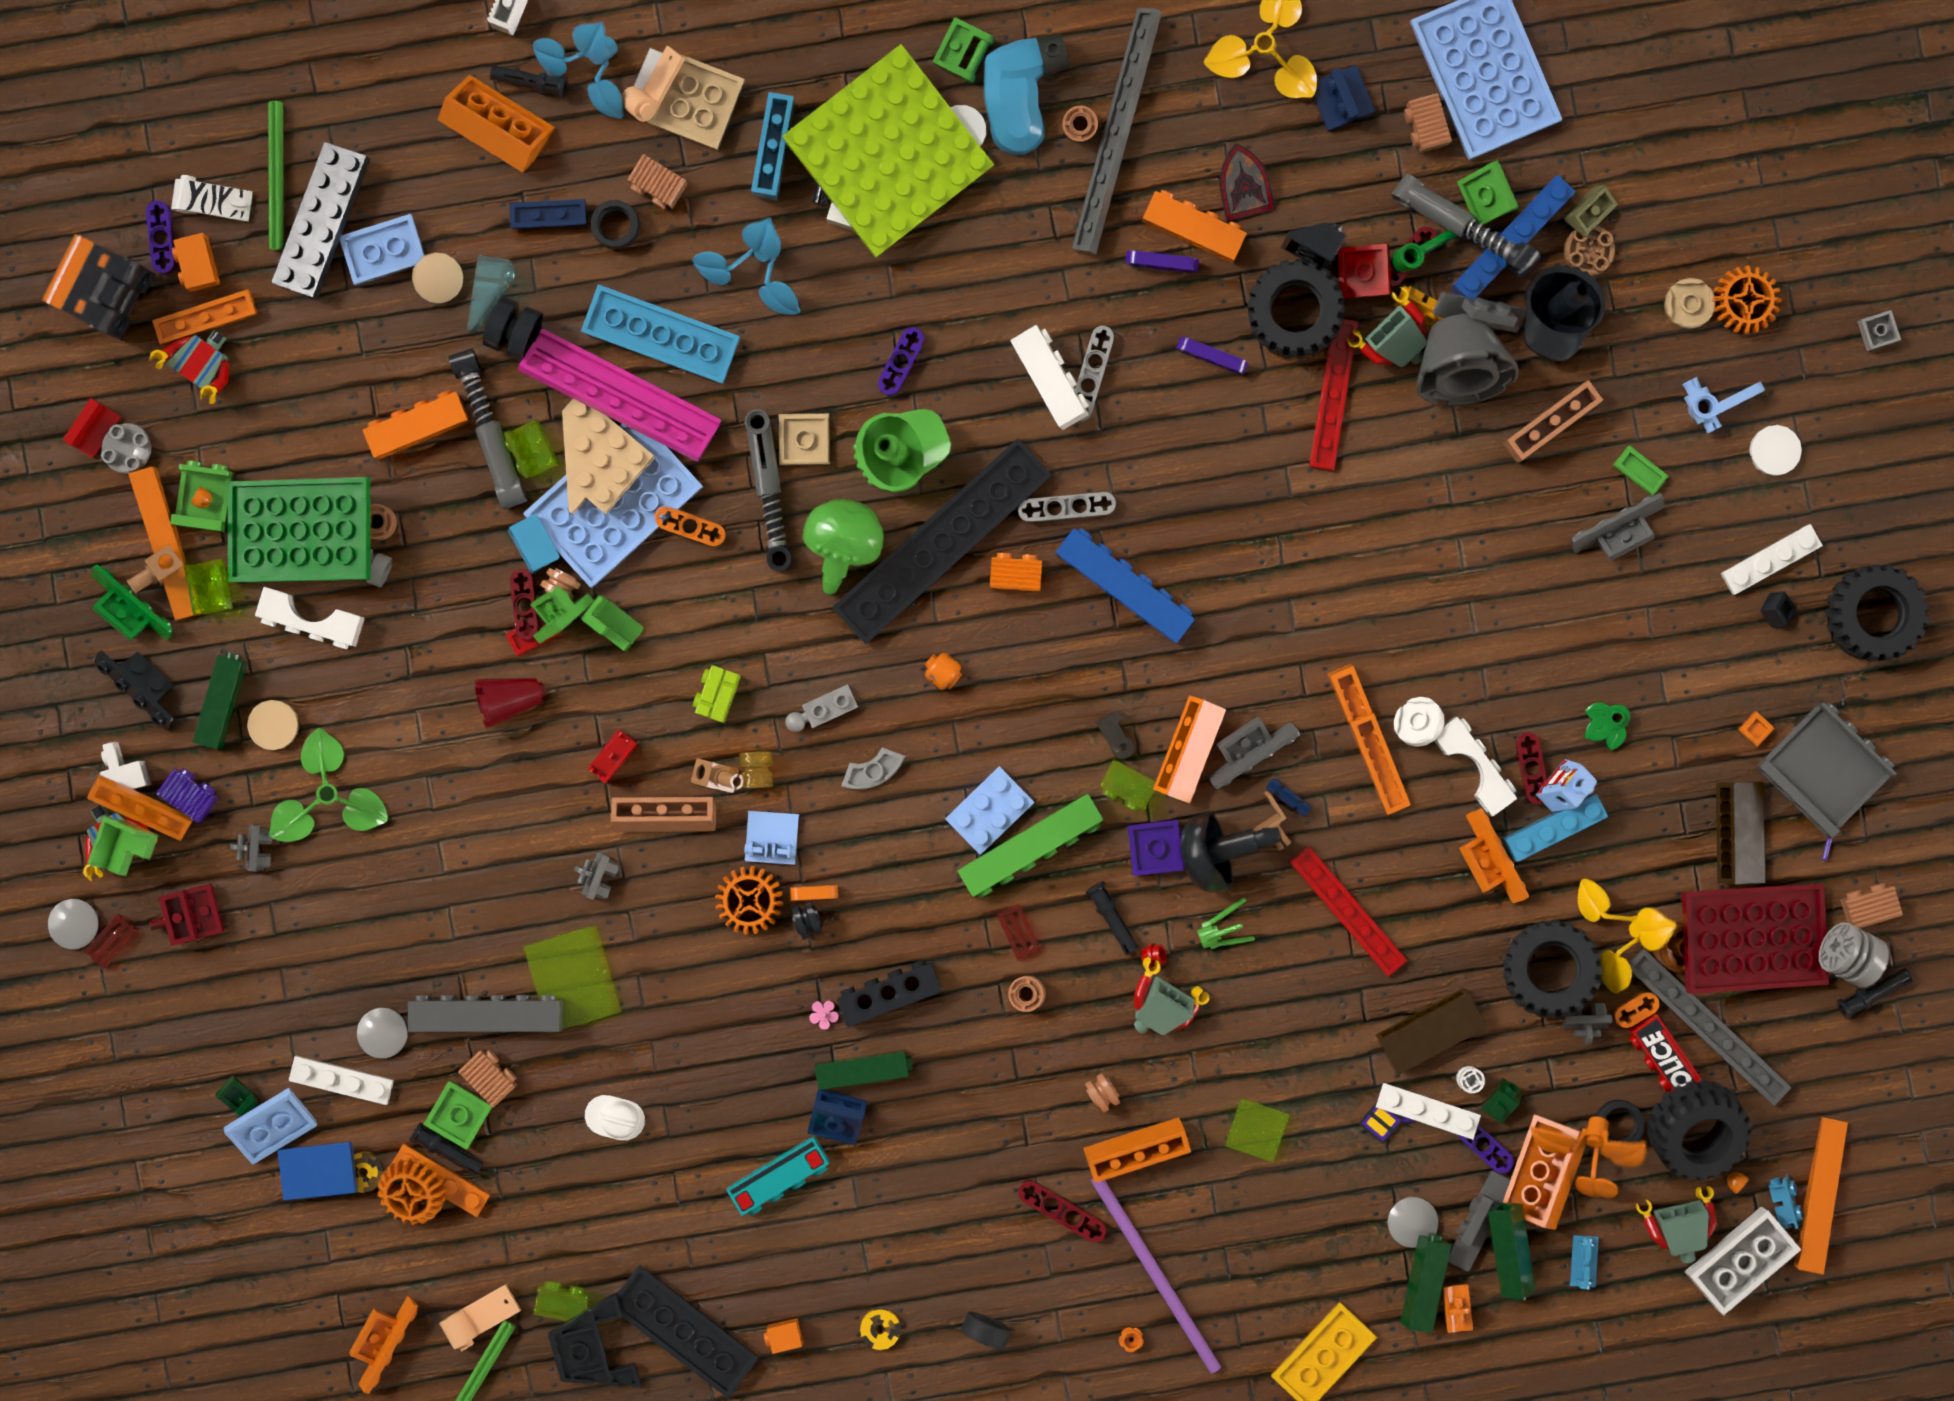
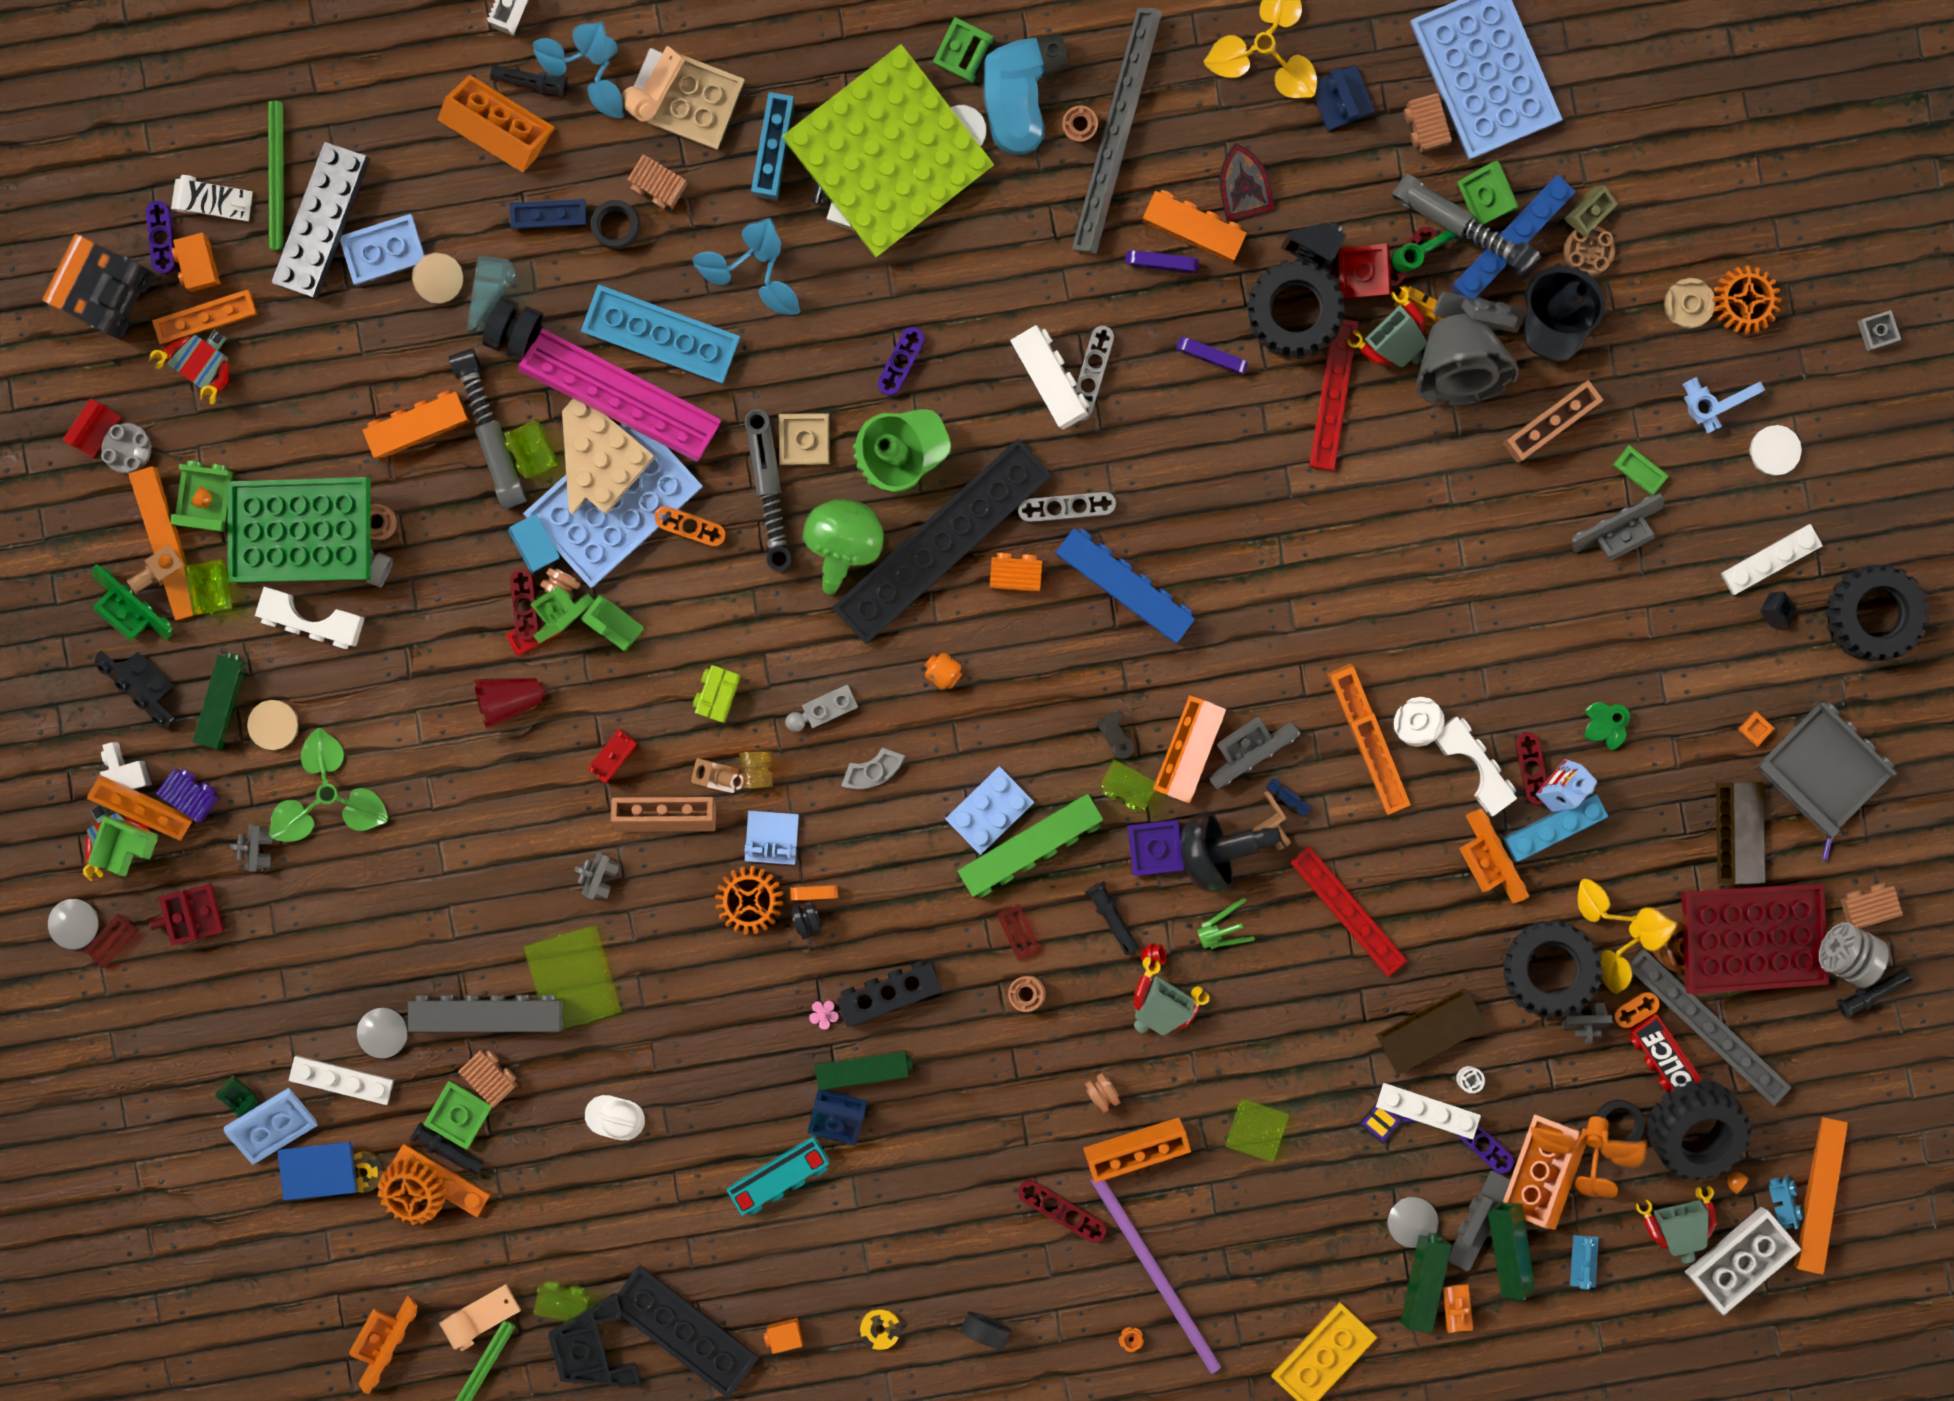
(1502, 1101): dark green bracket -> none

